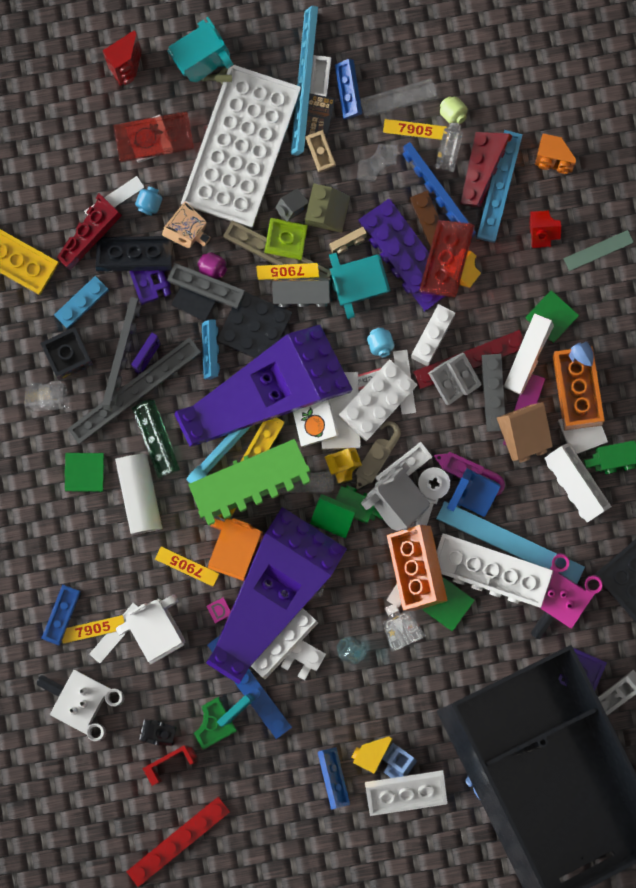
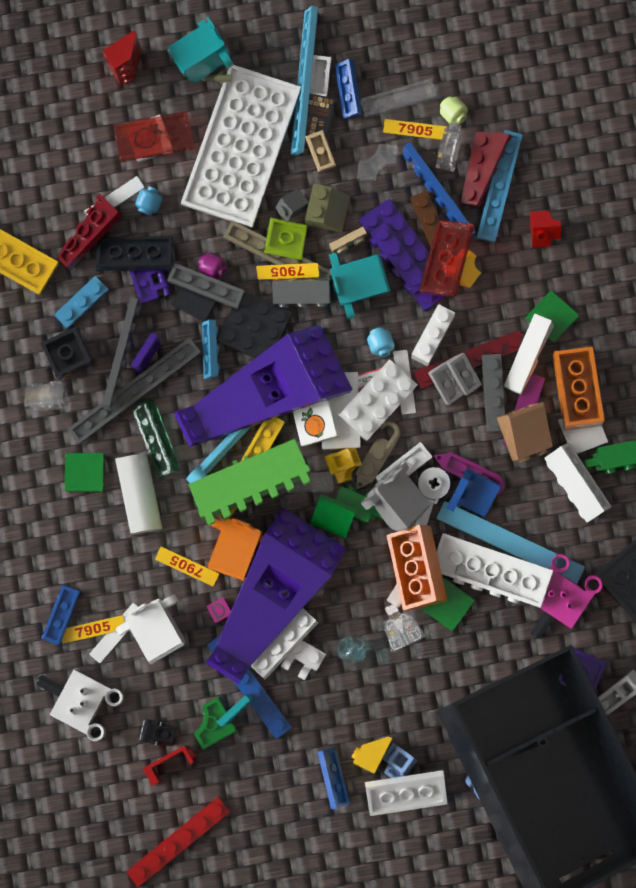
(186, 227): light nougat torso -> none
(554, 154): orange slope -> none
(582, 353): medium blue plate -> none
(598, 250): sand green sticker -> none

